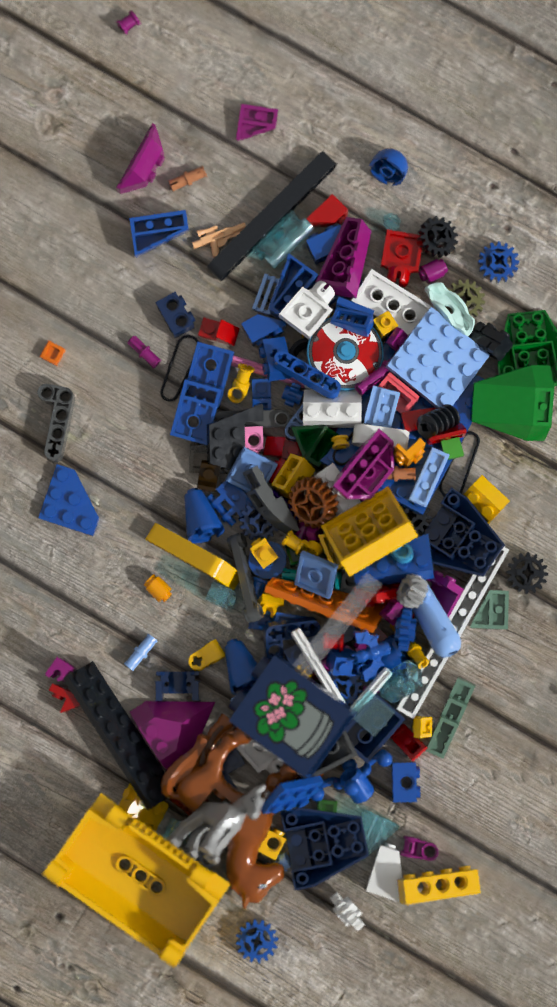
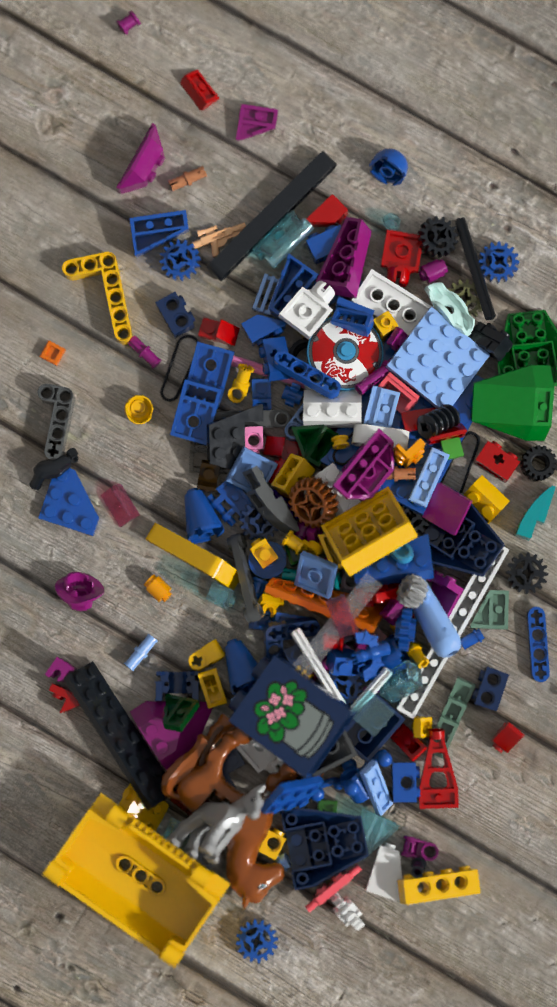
(52, 468): none -> black arm
(79, 590): none -> magenta hat
(110, 289): none -> yellow beam
(120, 505): none -> clear pink slope
(139, 409): none -> yellow hair
(178, 712): none -> dark green wing
(182, 252): none -> blue gear
(199, 89): none -> red slope
(212, 688): none -> yellow slope
(325, 891): none -> coral plate
(342, 616): none -> clear pink slope
(376, 787): none -> light blue tile
(418, 866): none -> black pin
(438, 796): none -> red plate
(447, 508): none -> magenta tile
(472, 639): none -> blue pin
(475, 269): none -> black axle
(486, 461): none -> red brick
(495, 691): none -> dark blue brick
(506, 738): none -> red slope
(535, 514): none -> teal slope
(541, 644): none -> blue beam
(546, 455): none -> black tyre

